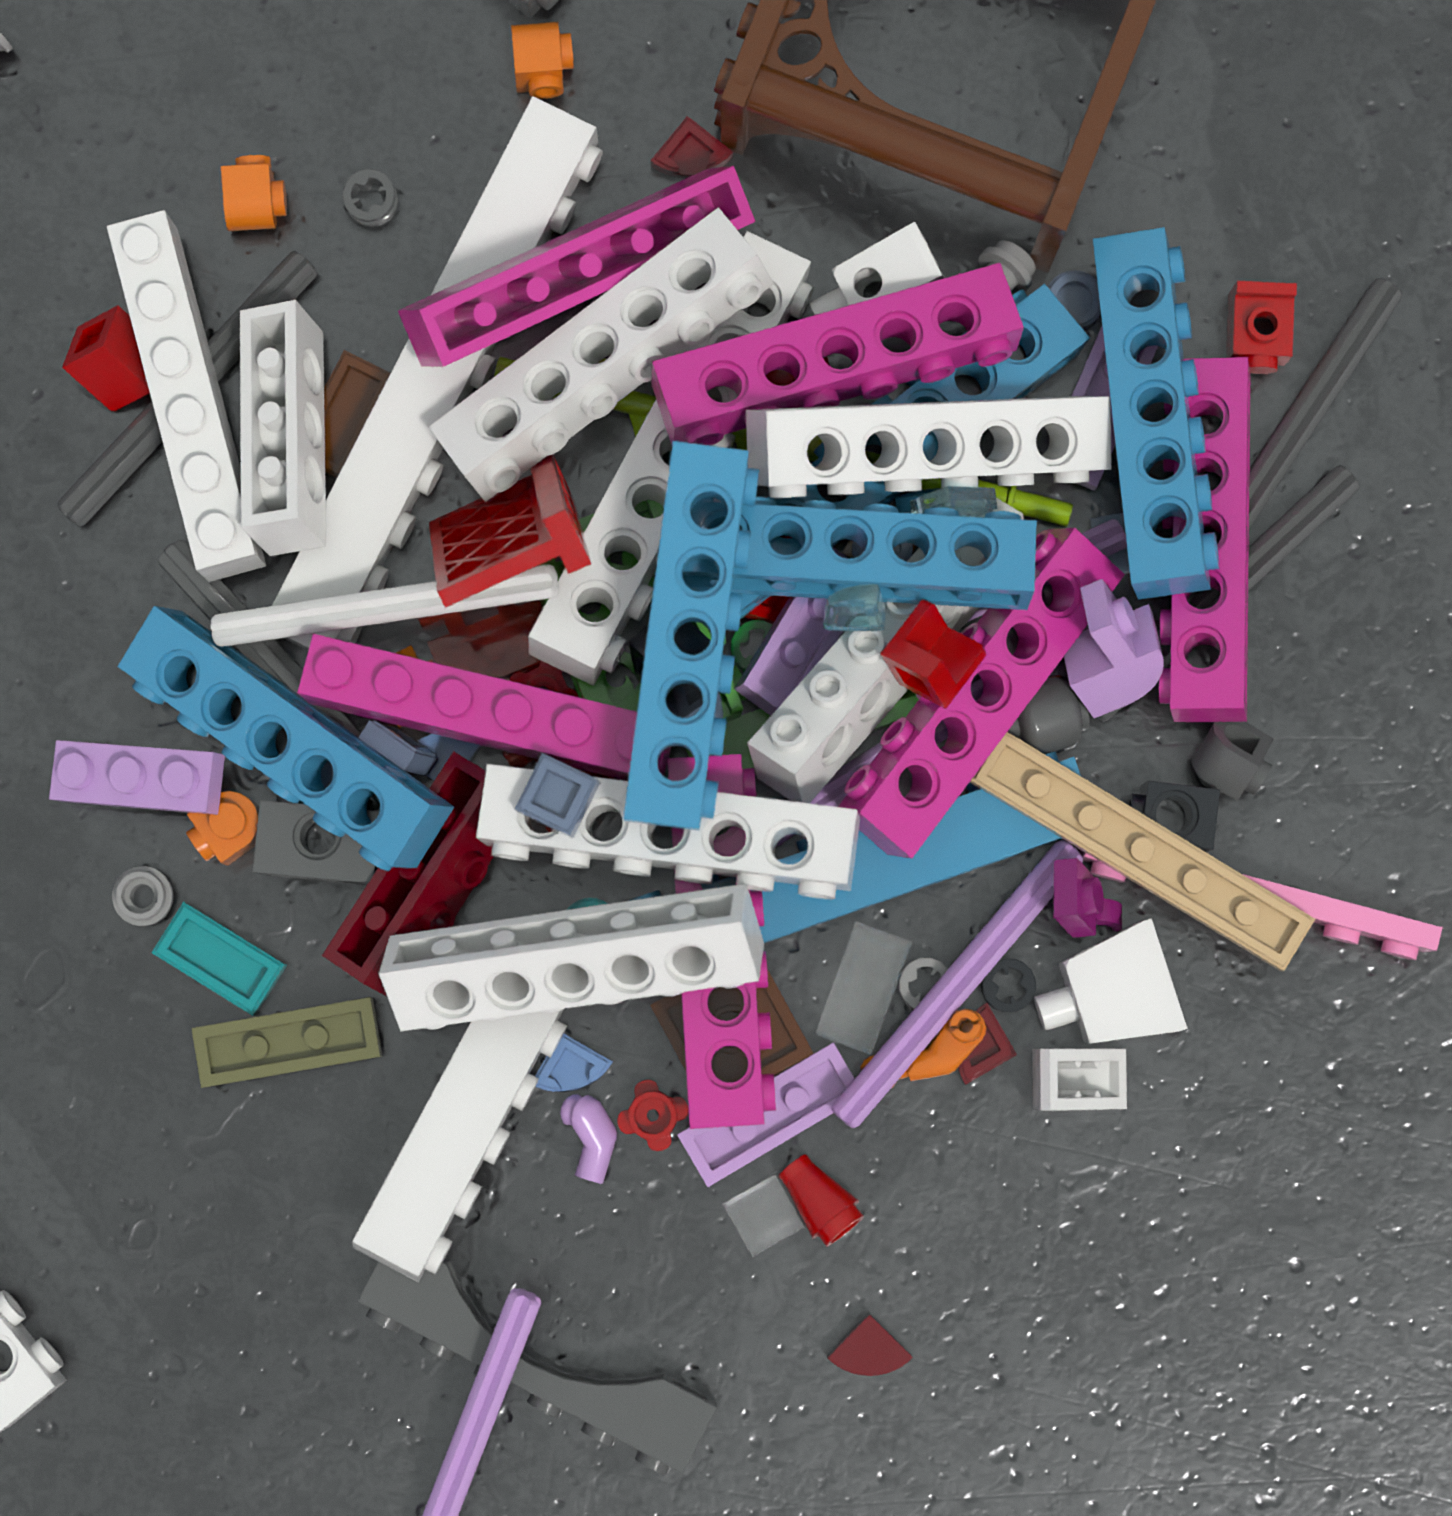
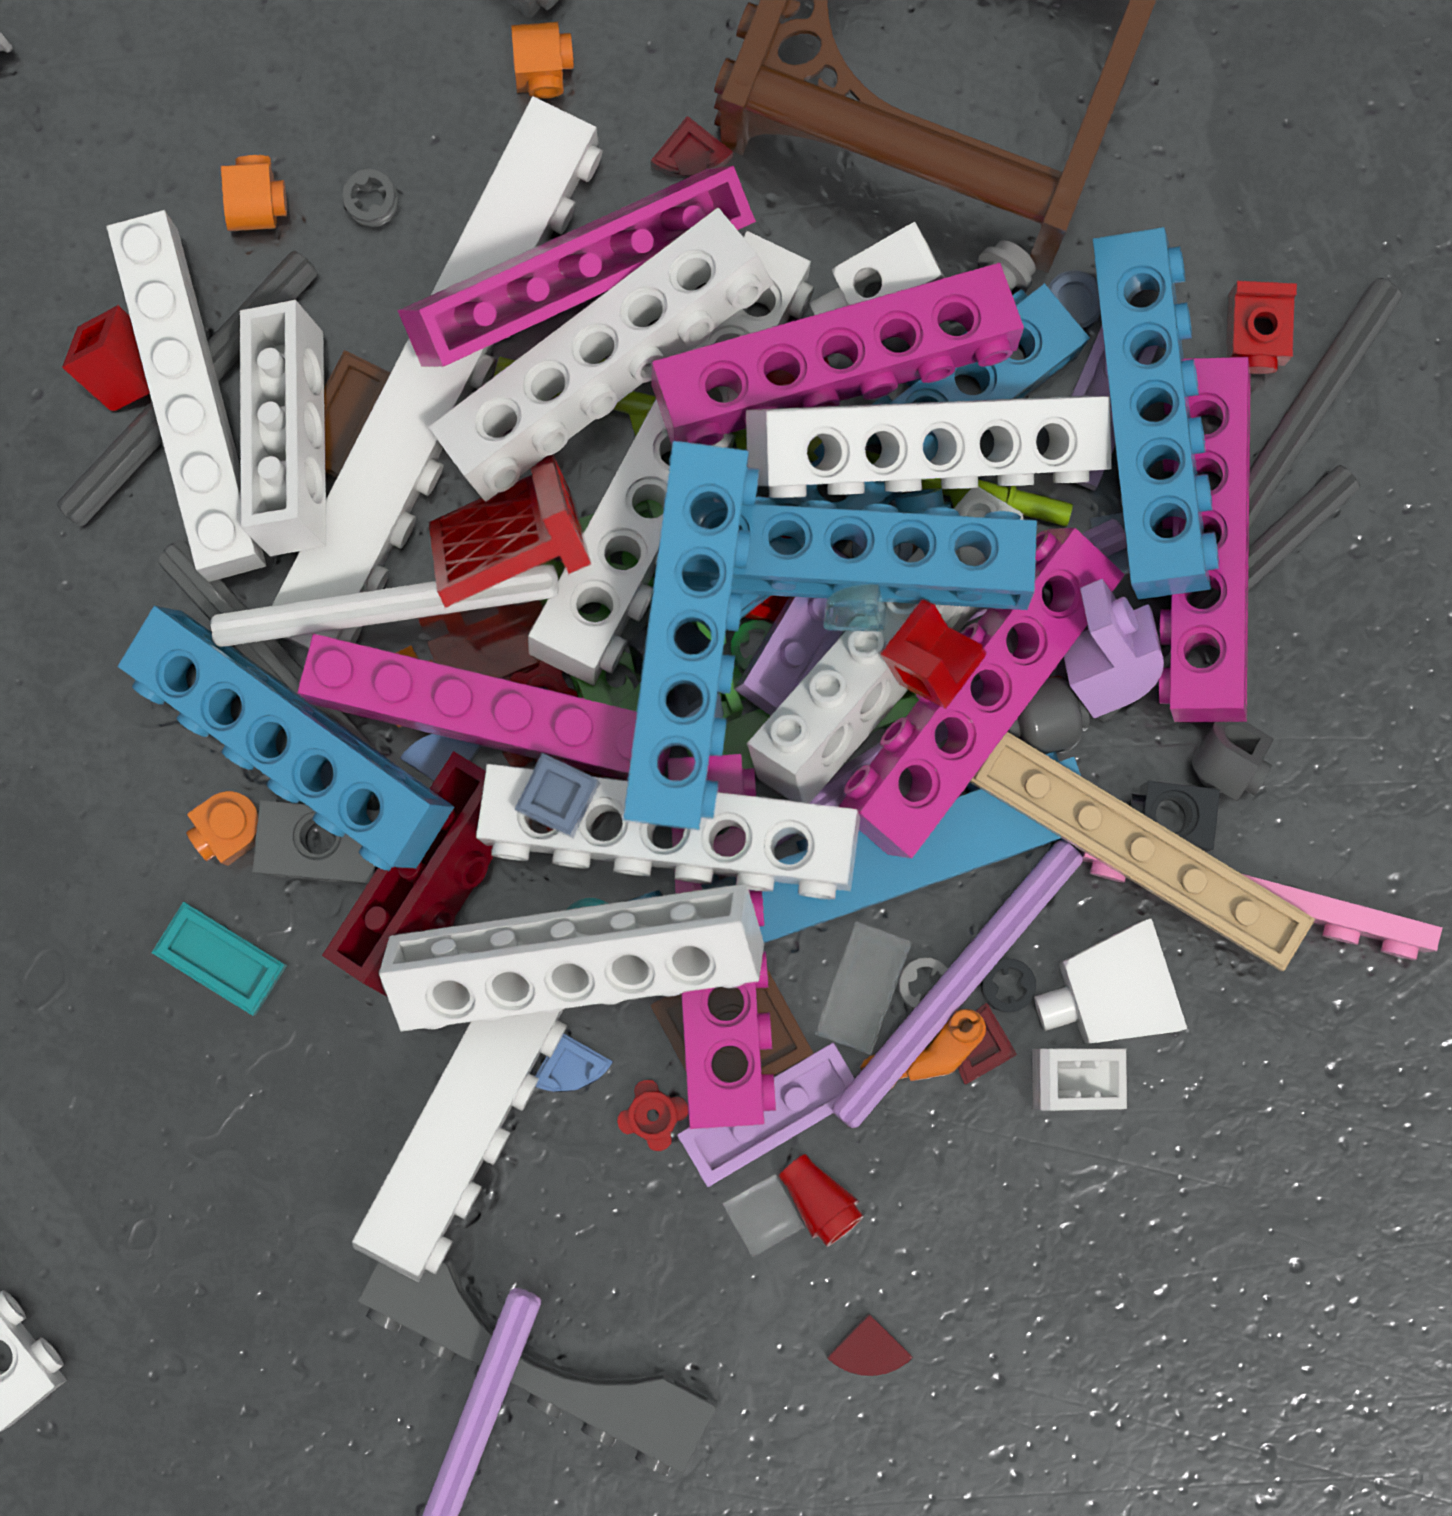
(124, 892): light grey plate -> none
(137, 777): lavender plate -> none
(286, 1042): olive plate -> none
(398, 747): sand blue tile -> none
(594, 1130): lavender arm -> none
(966, 500): clear light blue tile -> none
(1081, 901): magenta plate -> none

